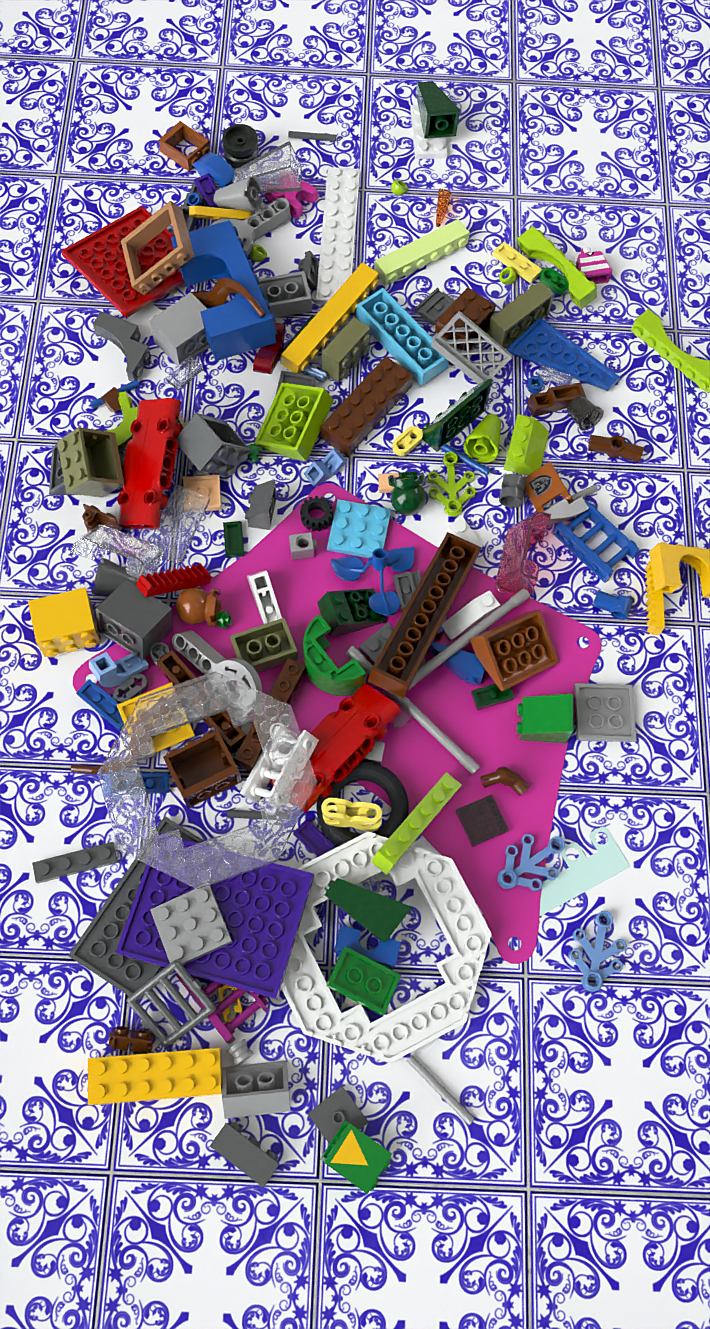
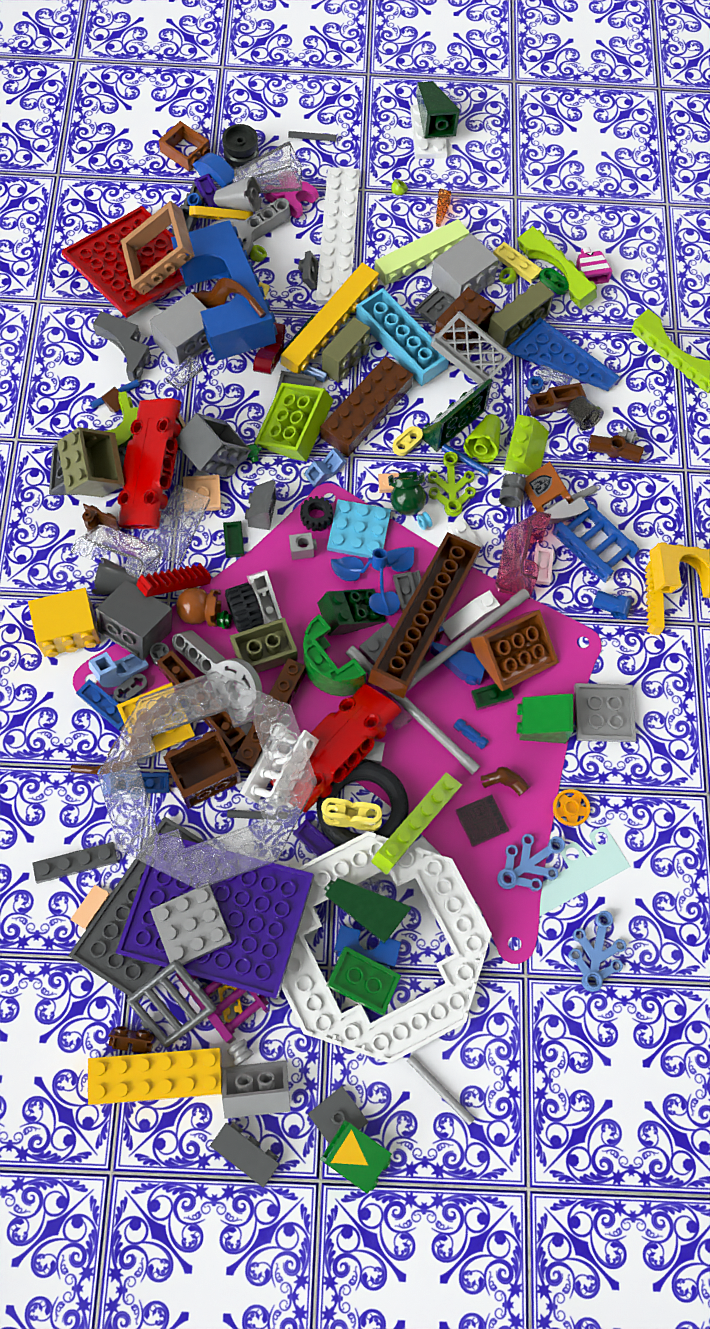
(90, 907): none -> light nougat slope
(244, 607): none -> black tyre
(287, 294): light grey slope -> none
(424, 520): none -> medium azure bush
(464, 266): none -> light grey container
(471, 733): none -> blue axle
(544, 559): none -> plate
(571, 807): none -> light orange wheel
(628, 435): none -> light grey wheel

